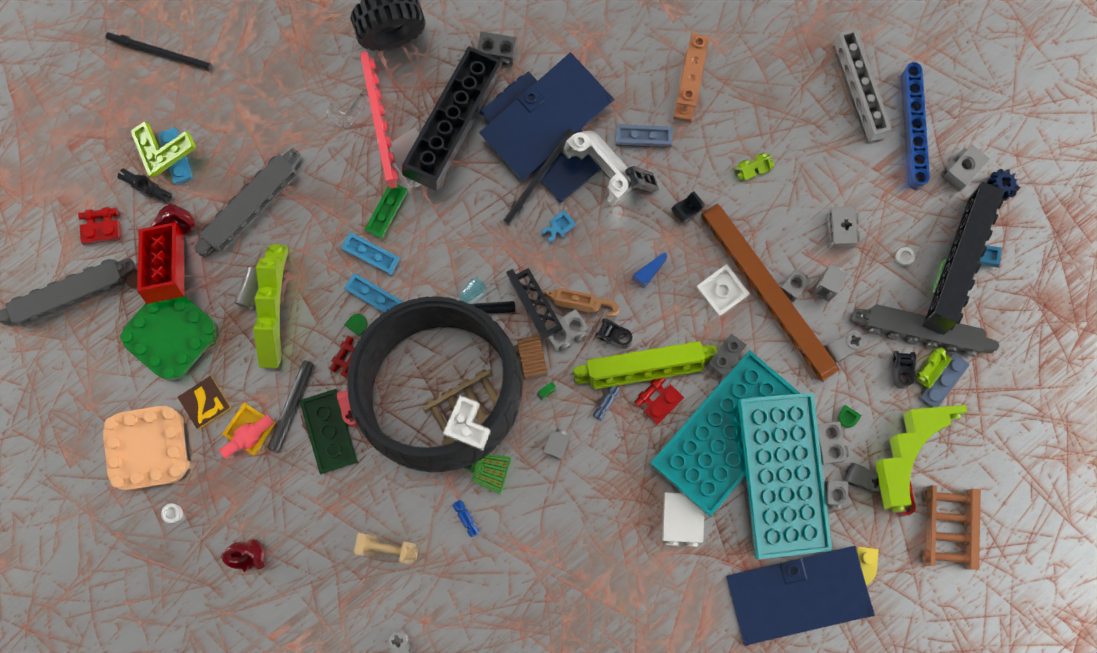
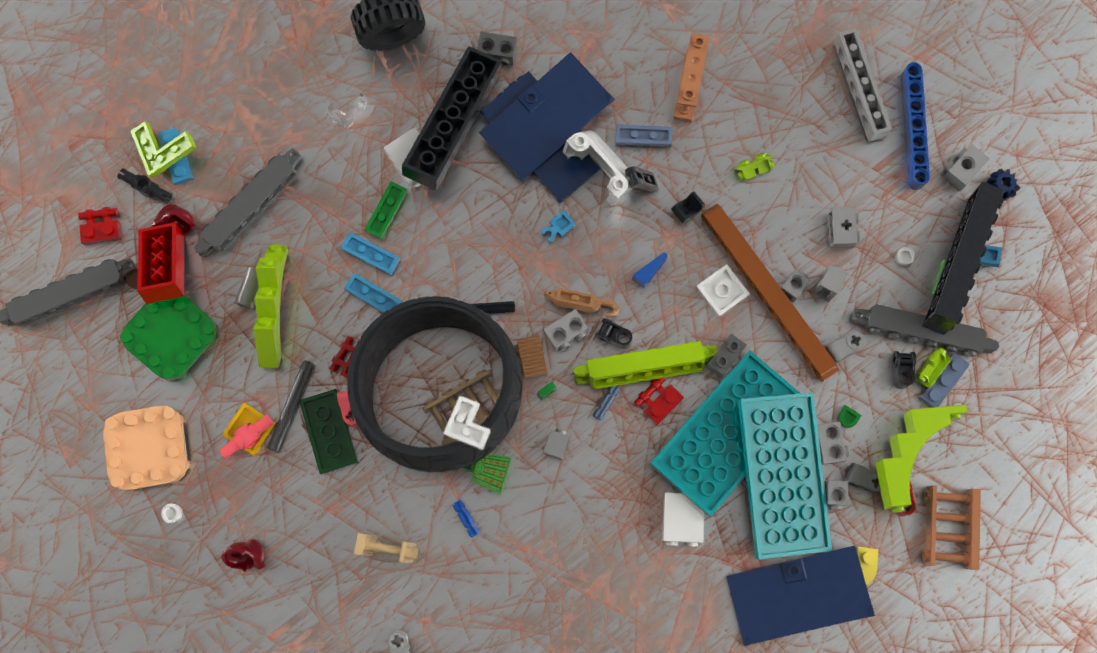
(125, 41): black bar -> none
(204, 402): reddish brown tile -> none
(357, 323): green tile -> none
(380, 124): coral plate -> none
(473, 289): clear light blue cone -> none
(517, 206): black bar -> none
(528, 303): black fence -> none

